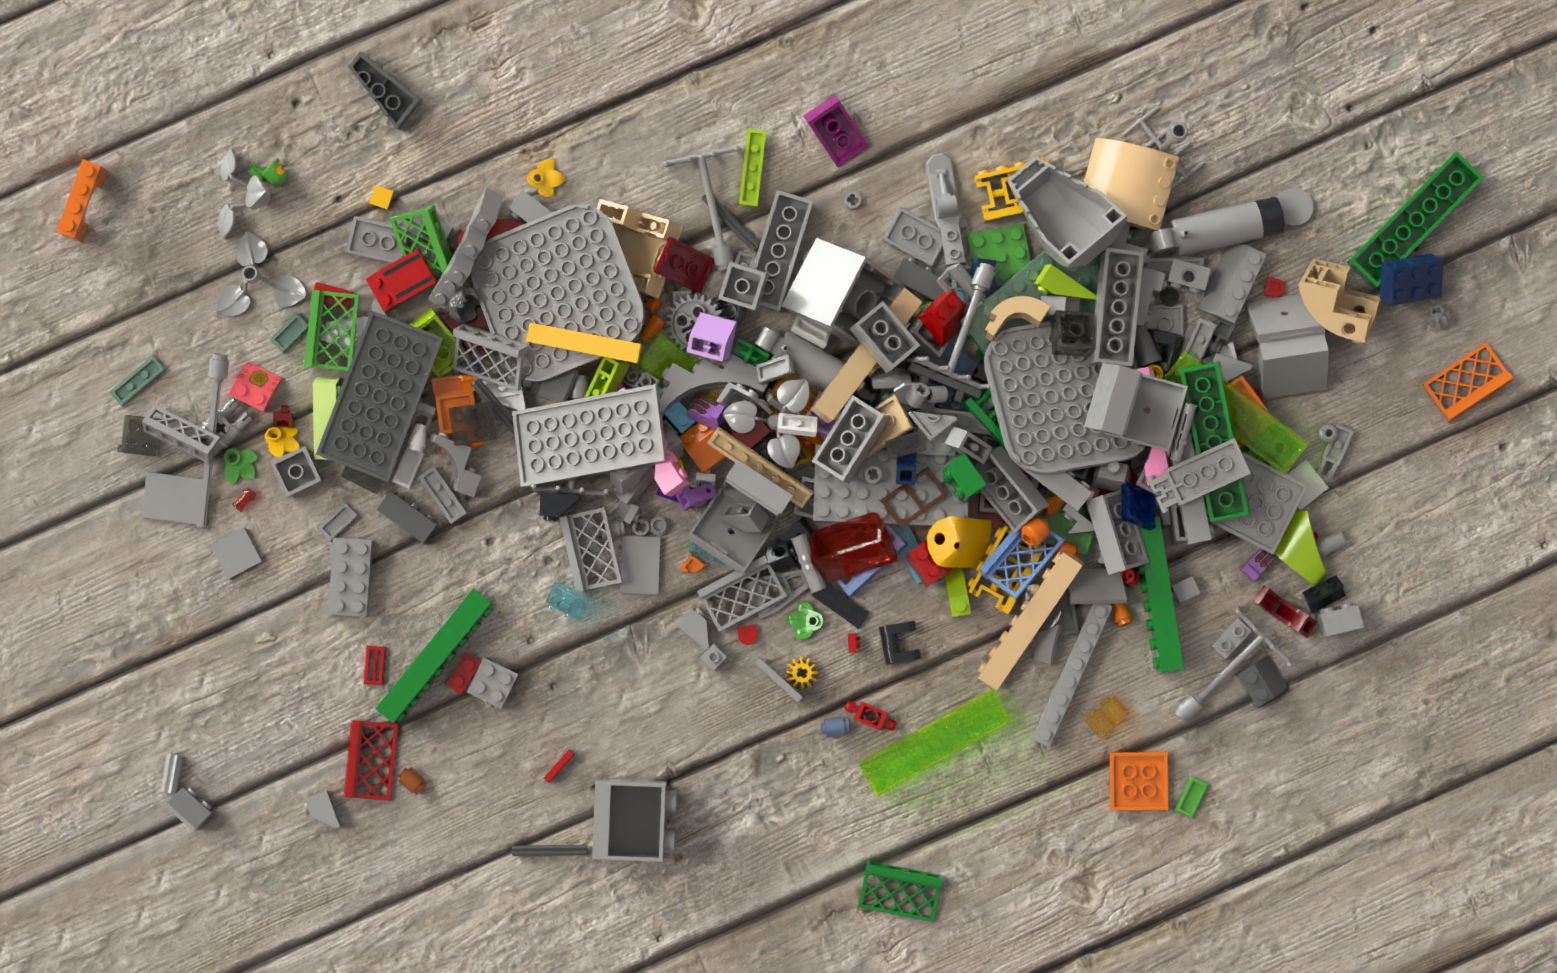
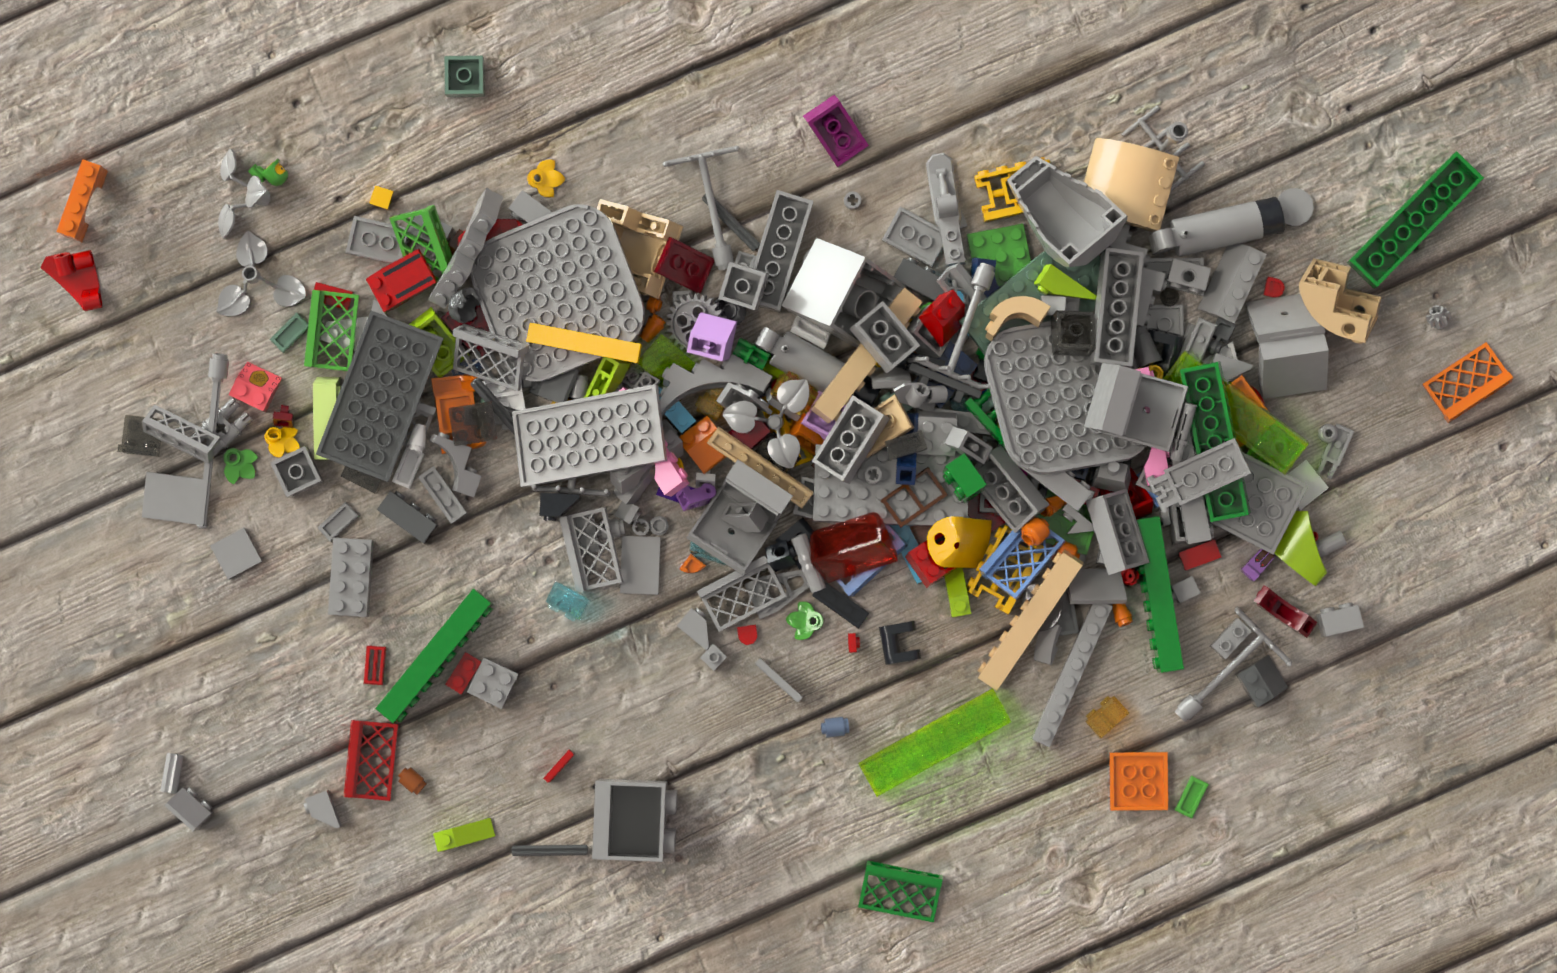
(77, 276): none -> red panel
(137, 380): sand green tile -> none
(247, 496): clear red pin -> none
(387, 91): dark grey wedge -> none
(464, 76): none -> sand green brick
(464, 834): none -> lime slope
(707, 413): medium lavender leg -> none
(752, 167): lime plate -> none
(775, 369): light grey tile -> none
(797, 424): white plate -> none
(801, 679): yellow gear -> none
(888, 723): red piece -> none
(931, 423): light grey tile -> none
(1138, 506): clear blue plate -> none
(1199, 555): none -> red tile
(1324, 593): black bracket -> none
(1411, 279): dark blue brick -> none

